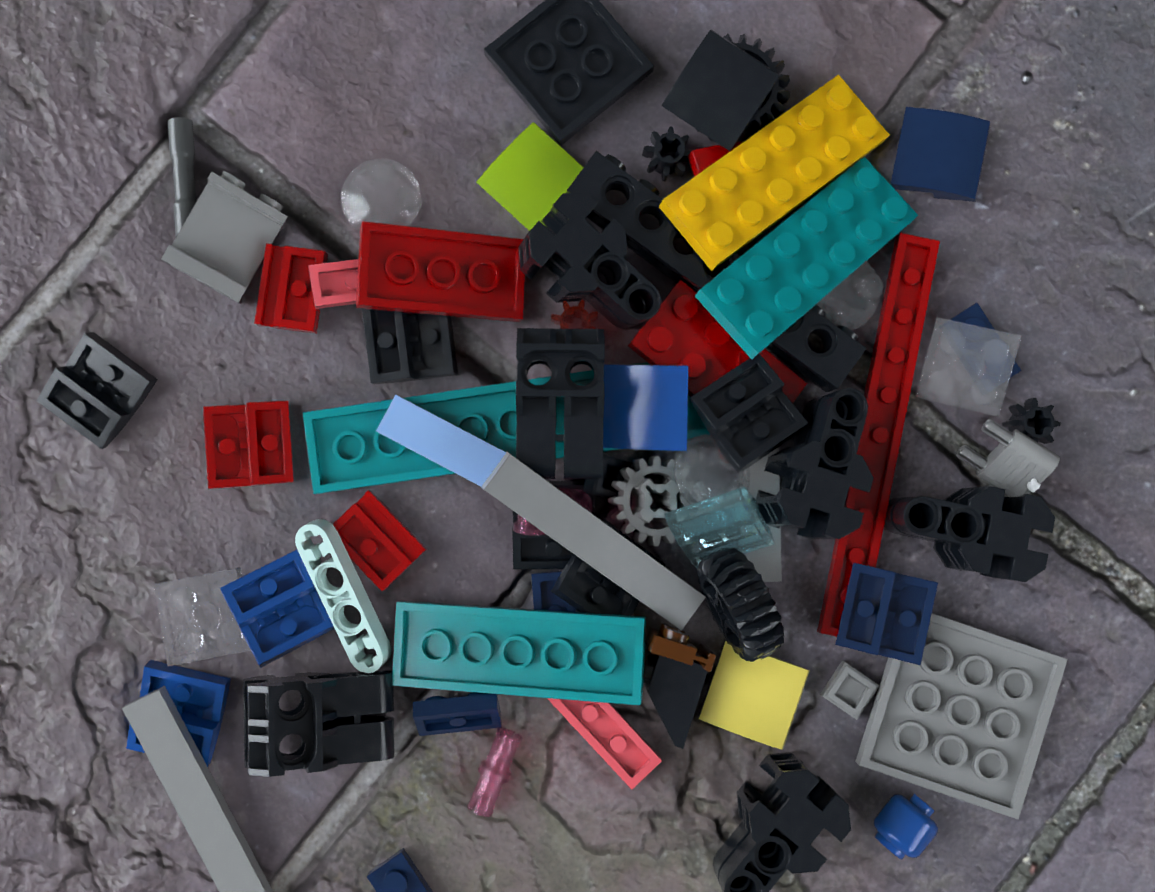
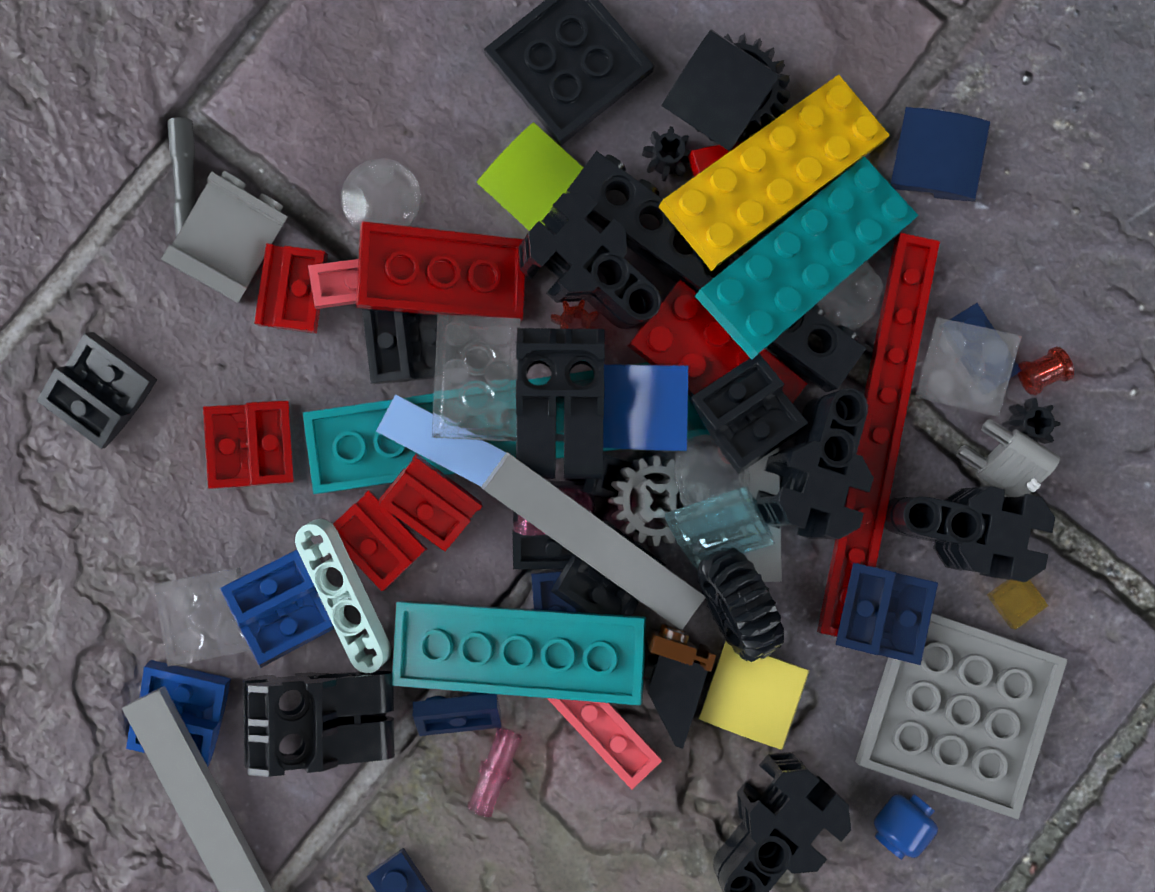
(430, 502): none -> red plate
(475, 378): none -> clear plate
(849, 690): light grey tile -> none
(1017, 602): none -> clear yellow tile
(1045, 370): none -> clear red bush

